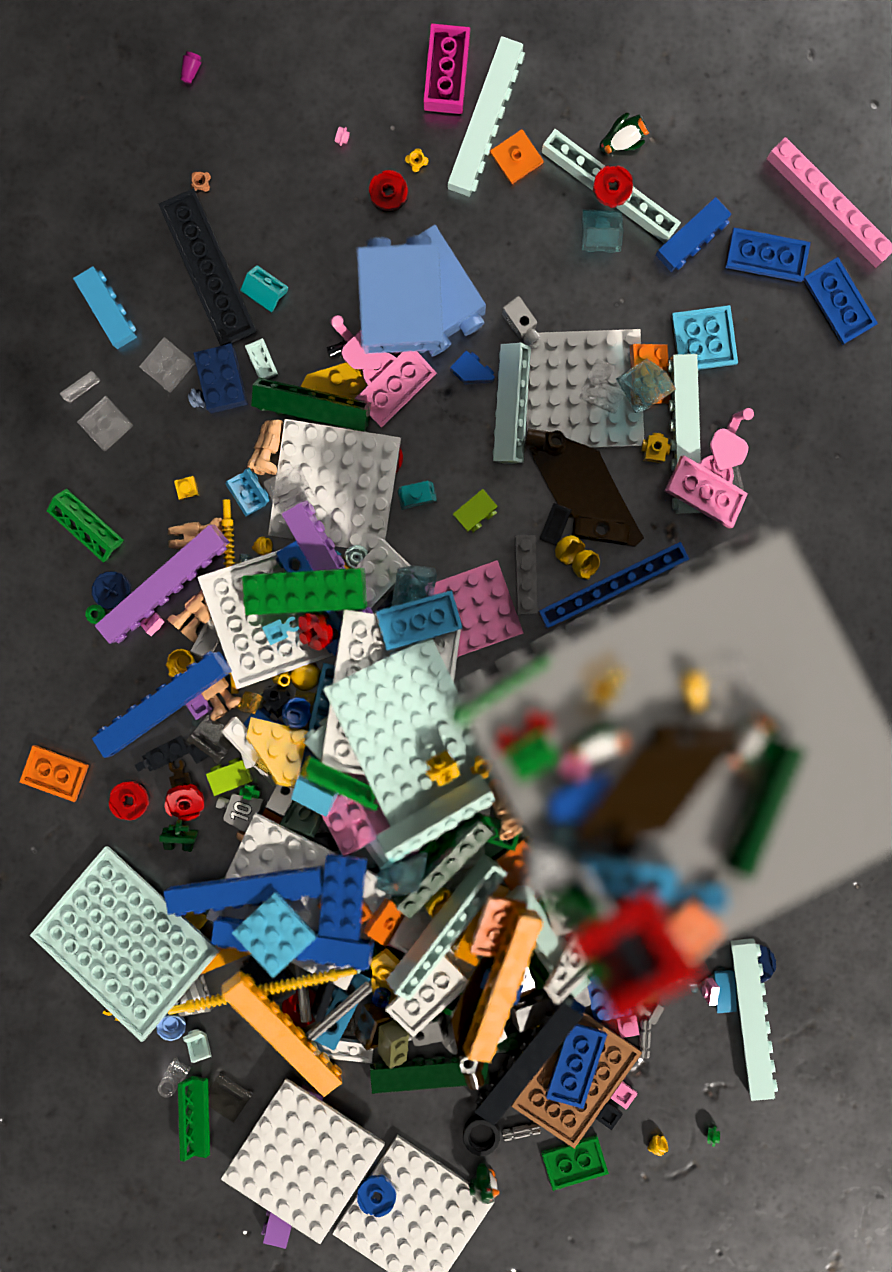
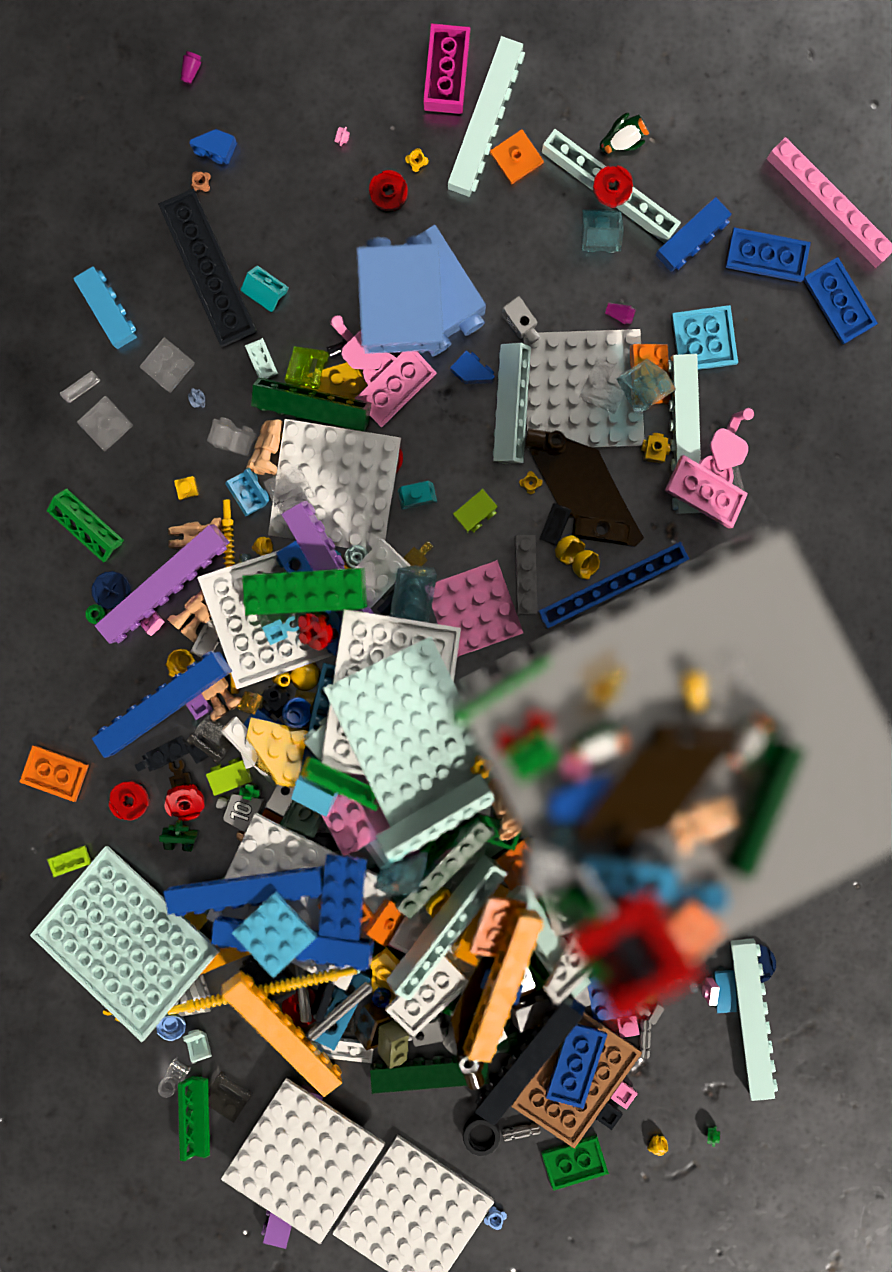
(69, 861): none -> lime plate
(215, 145): none -> blue slope
(220, 378): dark blue brick -> none
(232, 439): none -> clear brick
(300, 366): none -> clear neon green plate
(379, 1184): blue plate -> none
(417, 557): none -> clear yellow plate
(418, 620): dark azure plate -> none
(442, 768): yellow brick -> none
(484, 1185): dark green animal -> none
(496, 1224): none -> light blue plate
(530, 477): none -> yellow plate
(621, 312): none -> magenta cone
(707, 821): none -> light nougat piece

